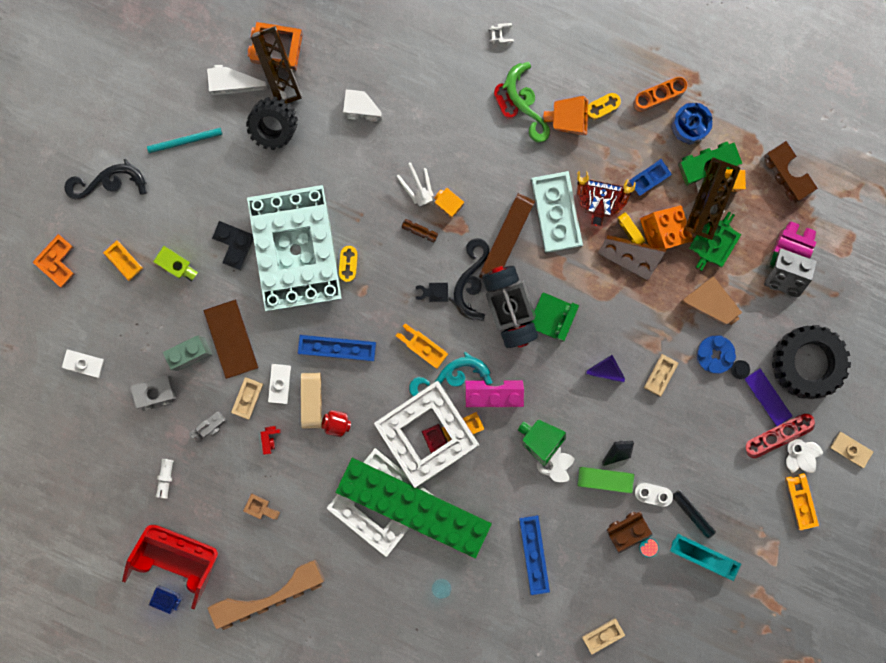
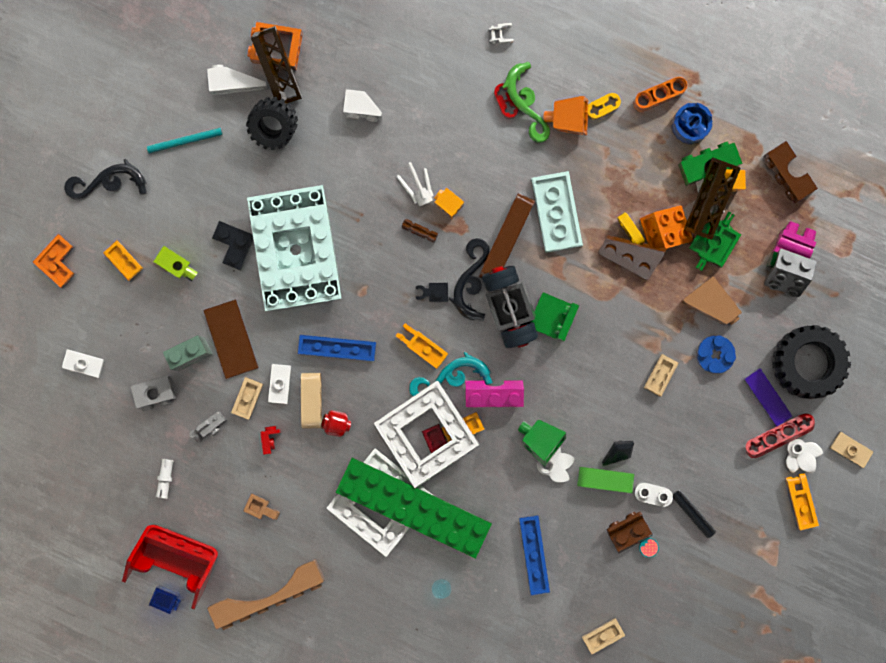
(343, 263): yellow beam -> none
(601, 198): torso -> none
(607, 369): dark purple slope -> none
(650, 177): blue slope -> none
(705, 557): teal arch -> none
(740, 369): black plate -> none

